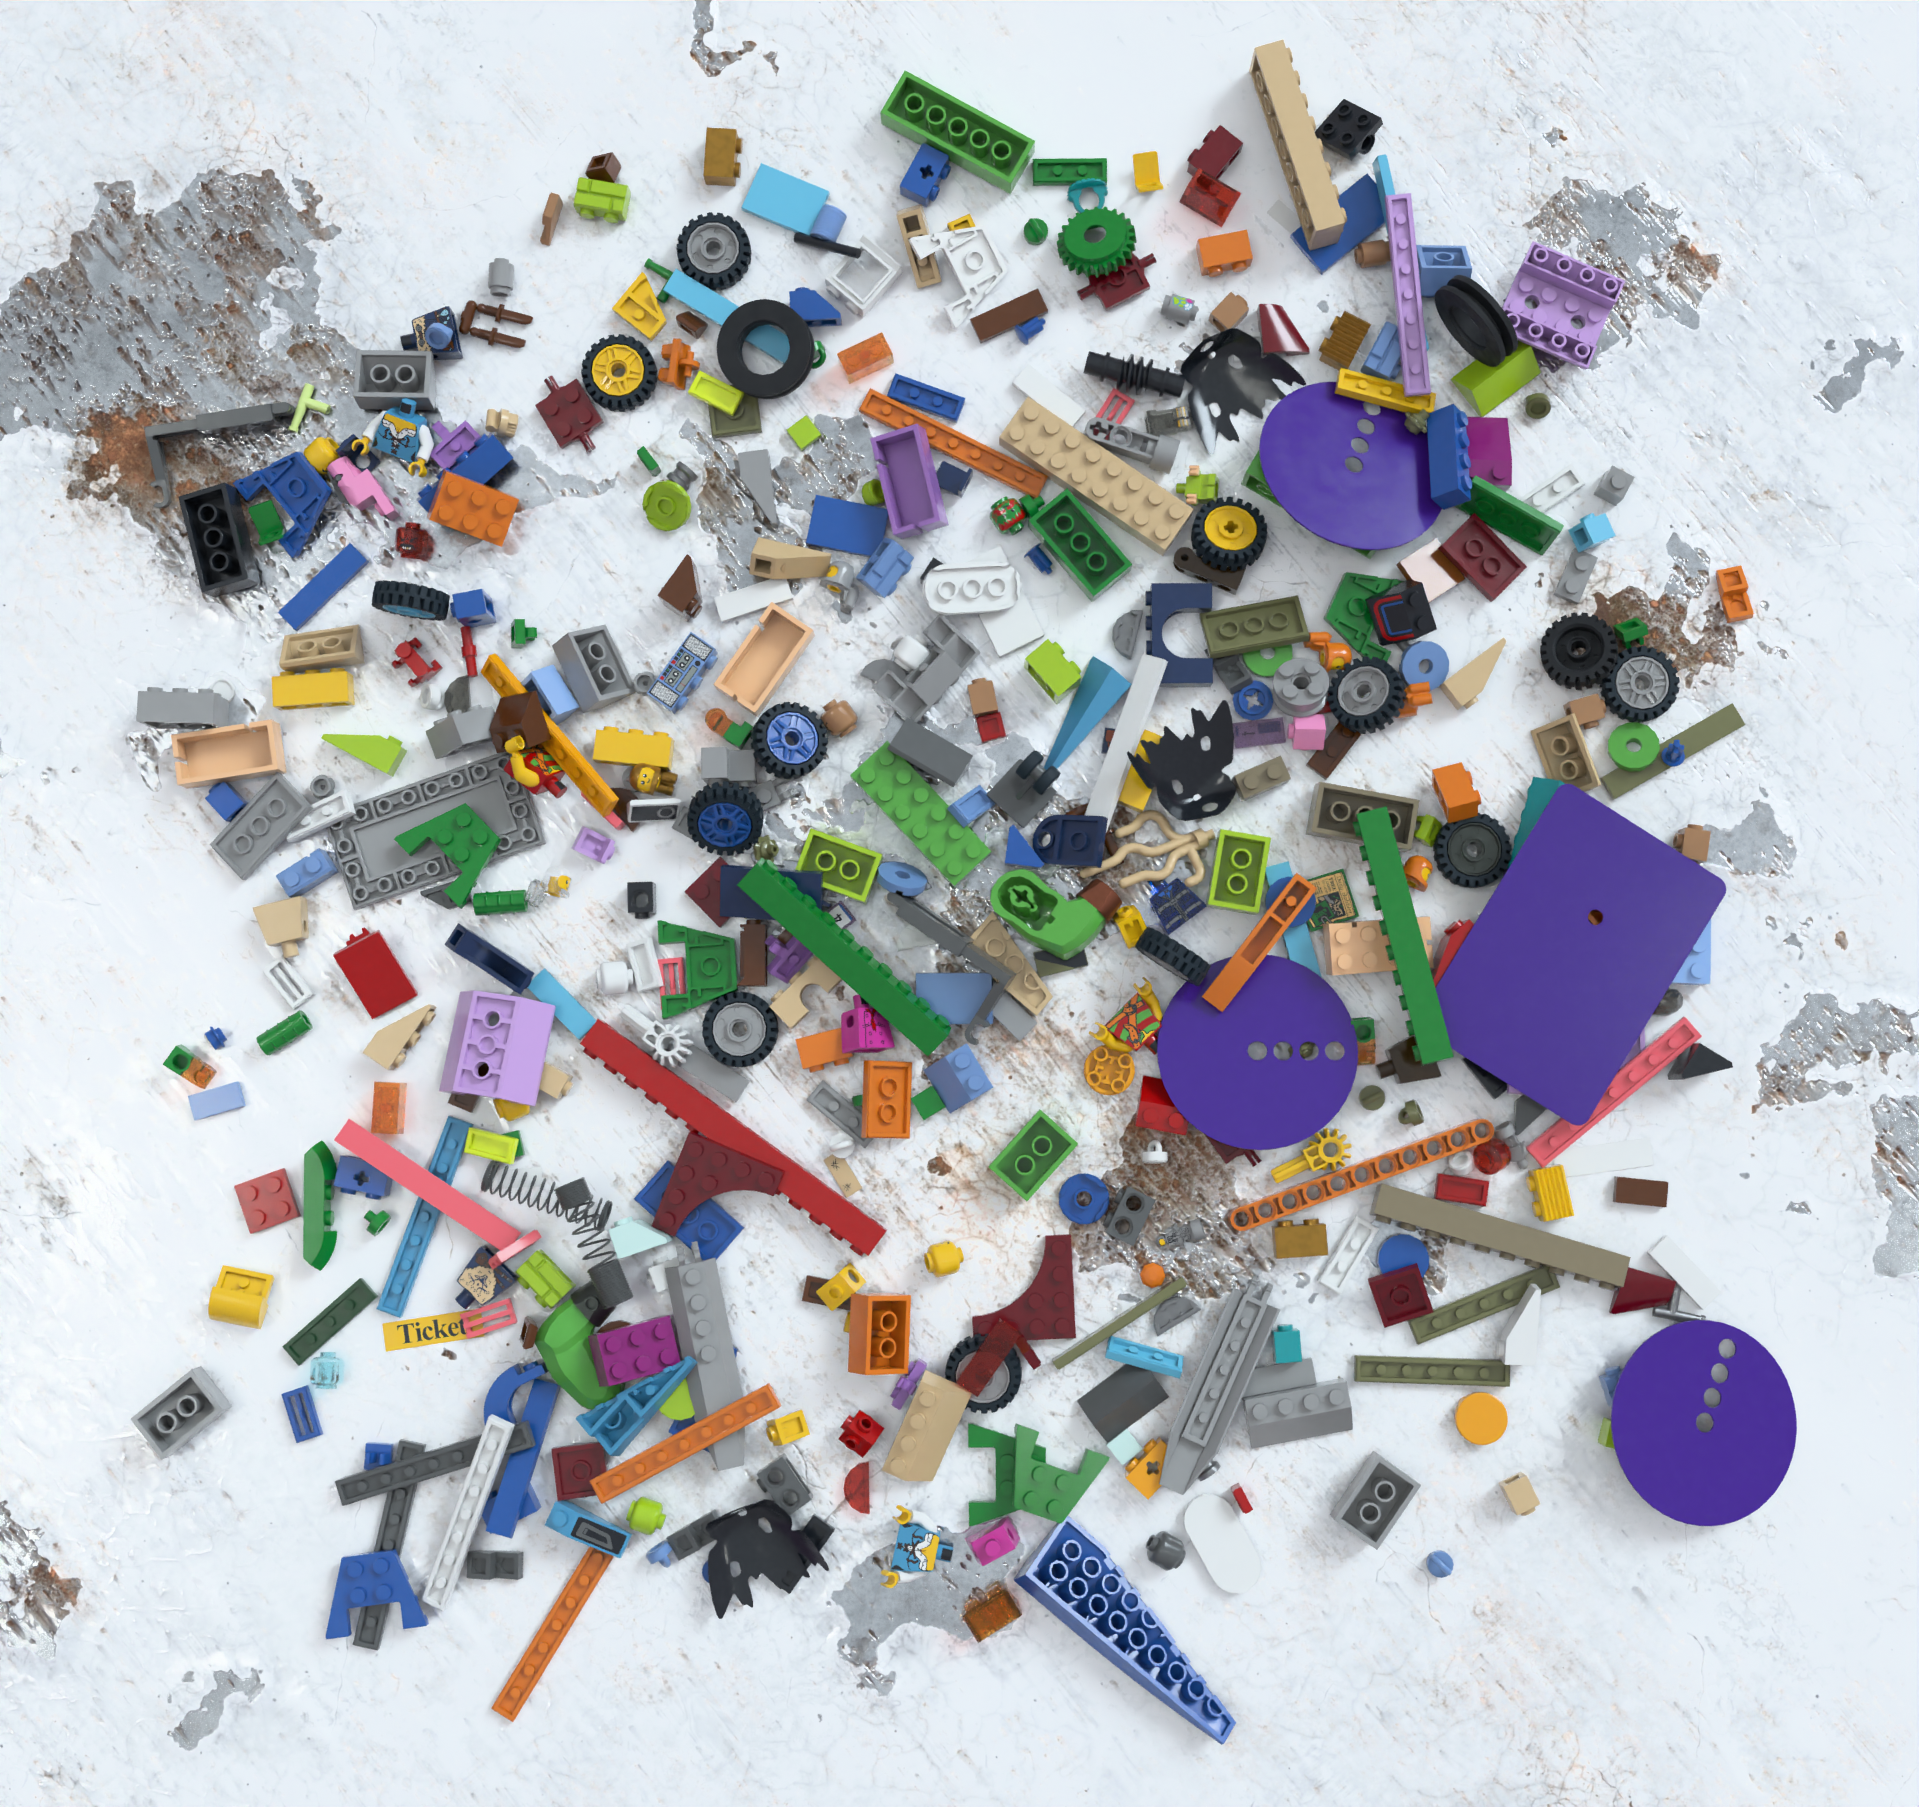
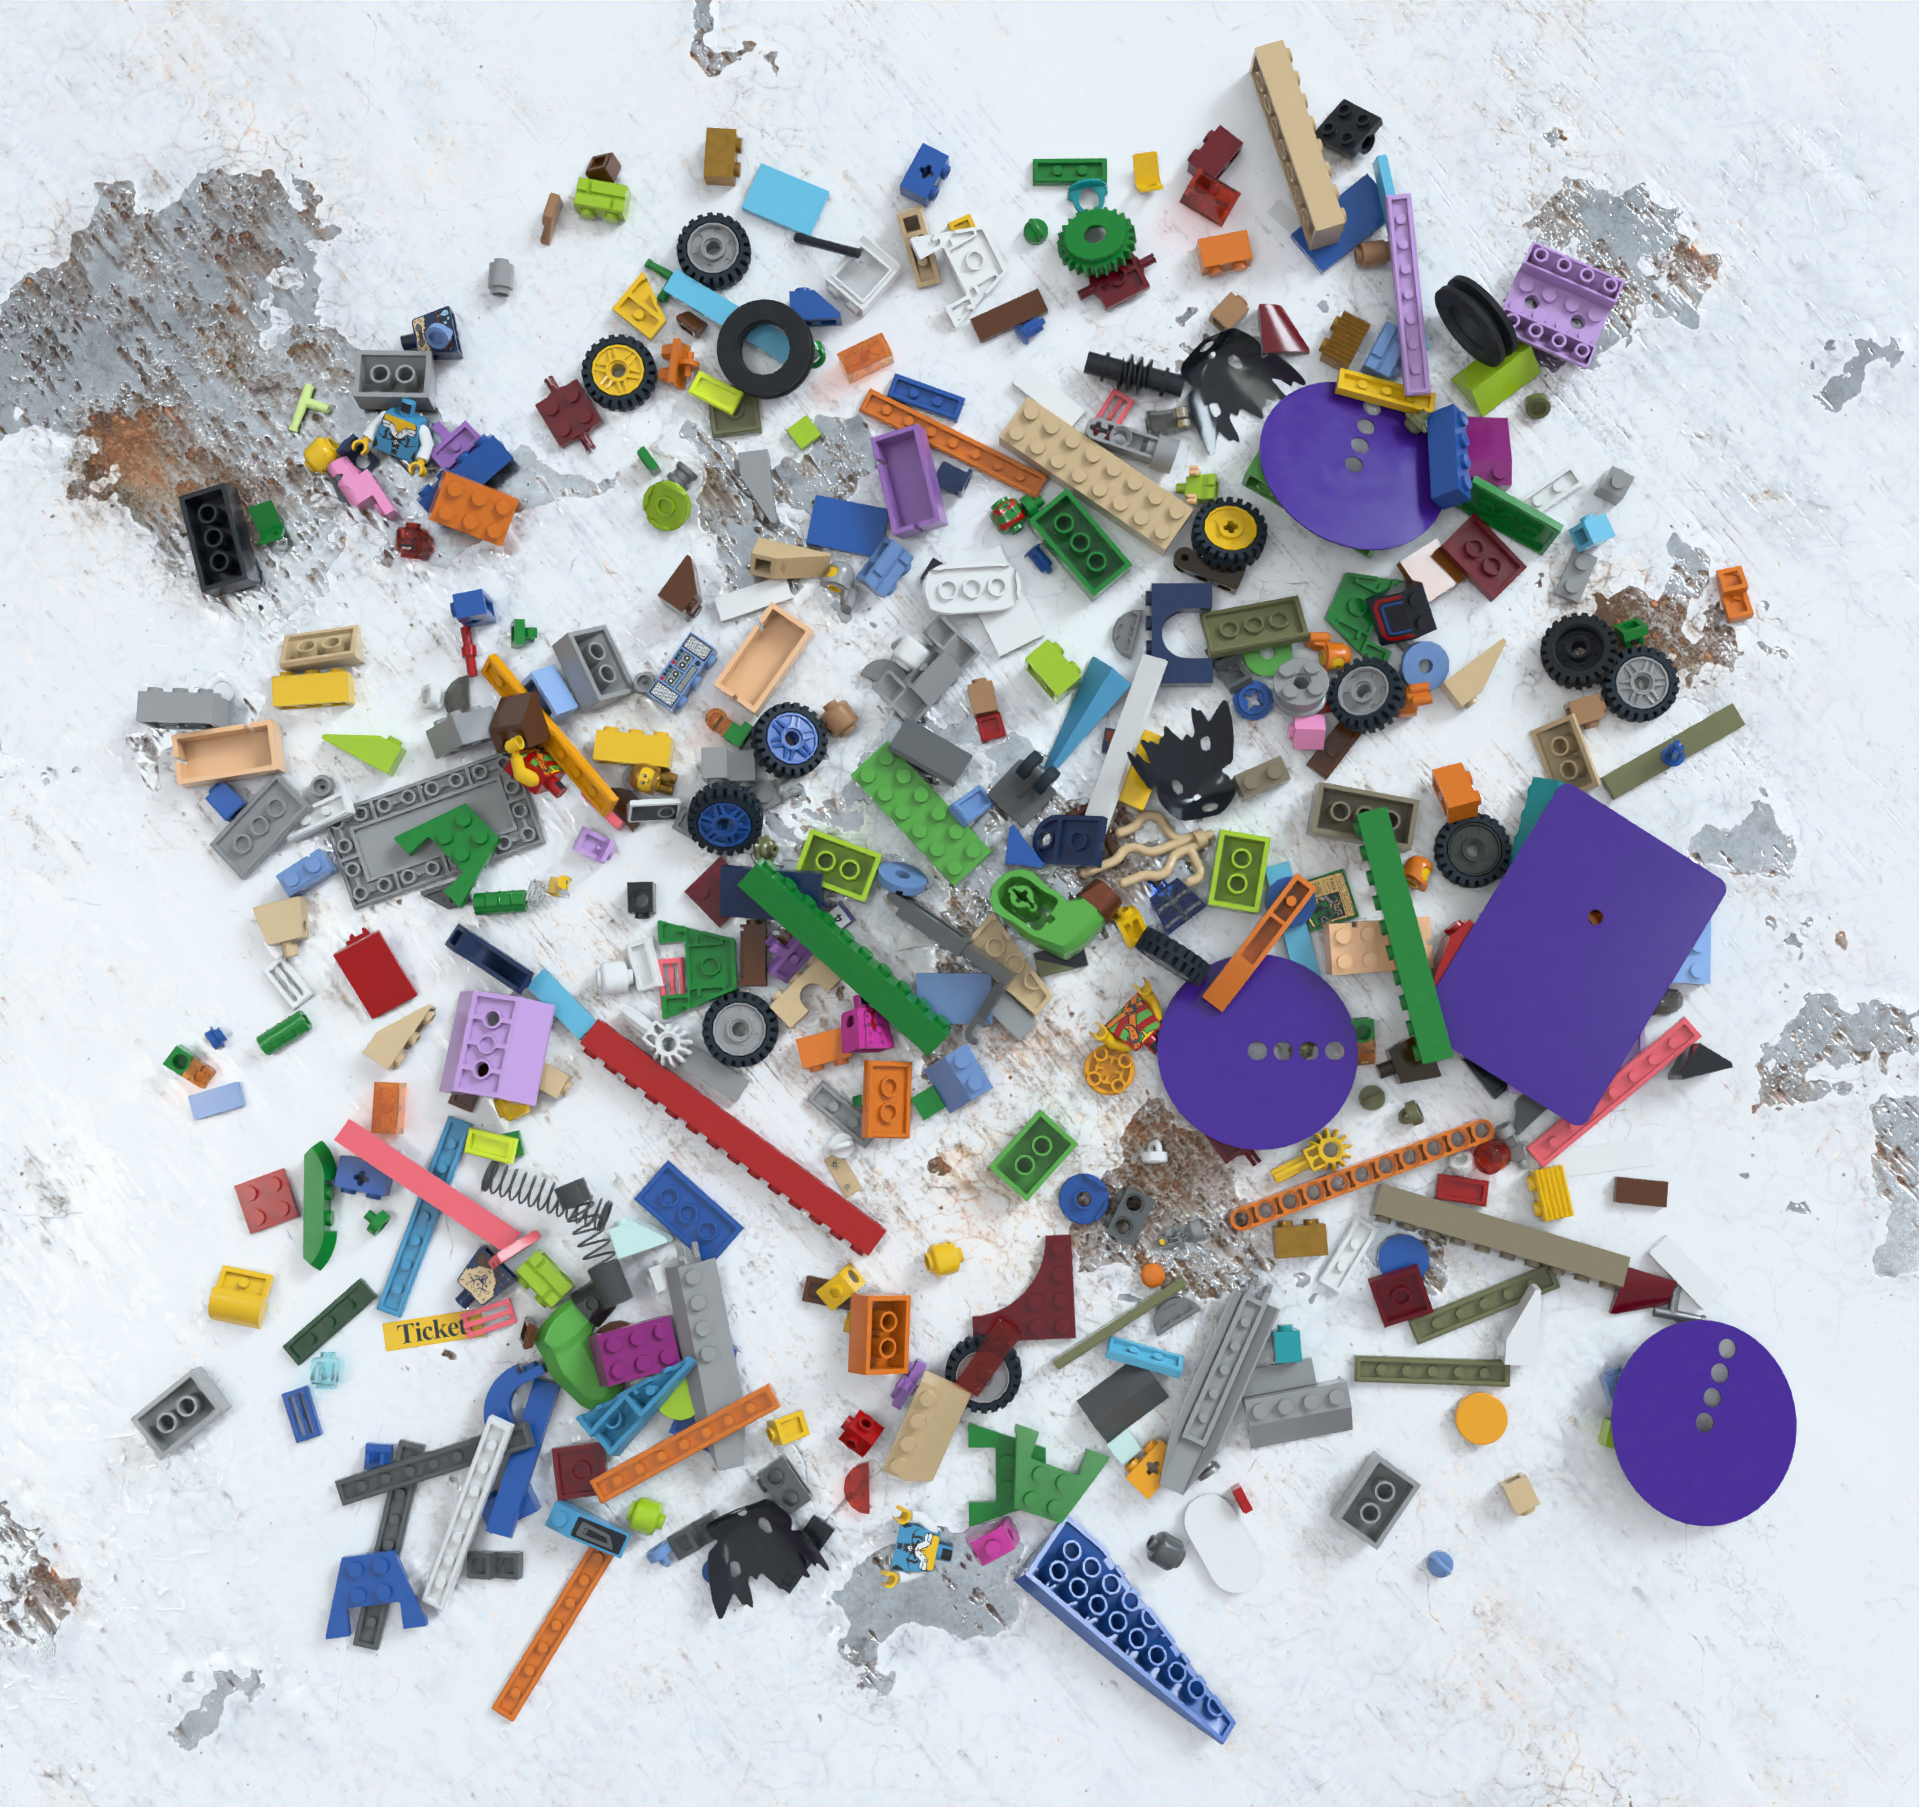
(208, 424): dark grey hinge -> none
(297, 490): blue wing -> none
(323, 587): blue tile -> none
(410, 600): black wheel -> none
(415, 662): red piece -> none
(492, 336): reddish brown piece -> none
(501, 422): tan piece -> none
(706, 1171): dark red plate -> none
(829, 223): light blue piece -> none
(873, 493): lime tile -> none
(958, 130): bright green brick -> none
(991, 1612): clear orange brick -> none
(1028, 1352): dark red tile -> none
(1157, 1110): red slope -> none
(1179, 309): light grey brick -> none
(1259, 733): clear purple tile -> none
(1428, 830): lime tile -> none
(1439, 265): medium blue slope -> none
(1635, 733): bright green tile -> none
(1693, 842): medium nougat brick -> none

